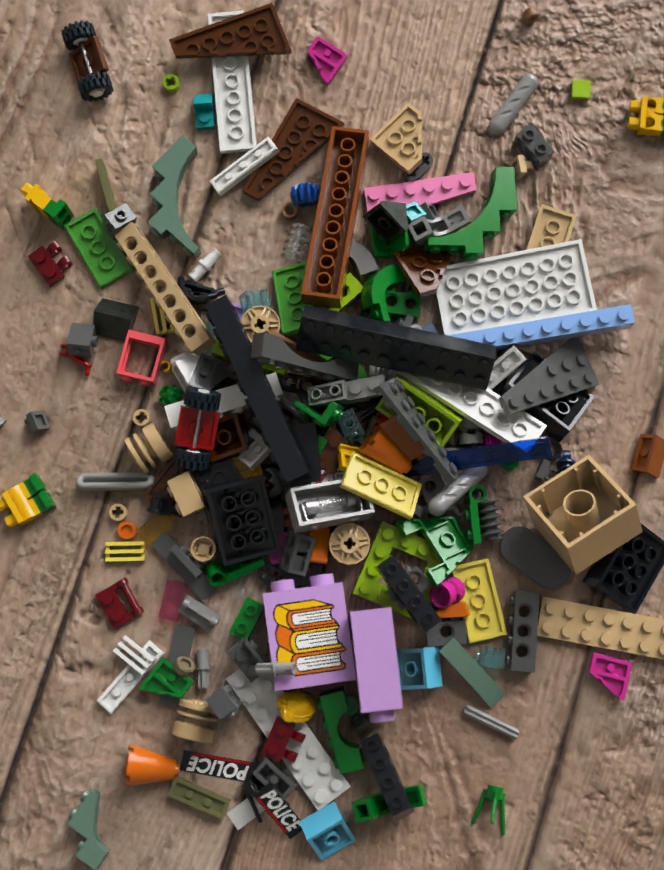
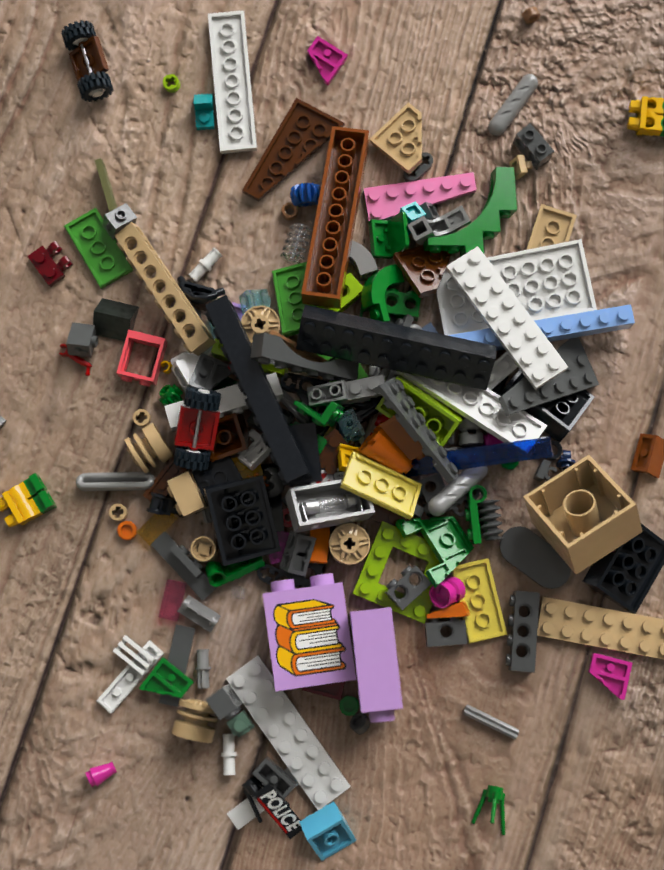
(37, 198): hips -> none
(37, 422): dark grey tile -> none
(85, 821): sand green arch -> none
(99, 774): none -> dark pink cone
(108, 551): light yellow tile -> none
(114, 607): dark red plate -> none
(148, 767): orange cone -> none
(156, 322): light yellow tile -> none
(170, 171): sand green arch -> none
(184, 666): dark tan tile -> none
(199, 797): olive plate -> none
(217, 766): sticker -> none
(228, 754): none -> white pin
(240, 724): none -> sand green brick
(241, 35): reddish brown wing -> none
(244, 166): white tile -> none
(246, 657): dark grey bracket -> none
(247, 618): green brick -> none
(275, 668): light grey axle -> none
(278, 739): dark red plate -> none
(296, 706): yellow hair -> none
(347, 754): green arch -> none
(374, 805): green arch -> none
(387, 776): black brick -> none
(388, 219): pearl dark grey slope -> none
(408, 593): black brick -> none
(419, 668): medium azure slope -> none
(471, 672): sand green slope -> none
(490, 657): clear light blue brick -> none
(506, 318): none -> white plate
(580, 89): lime tile -> none

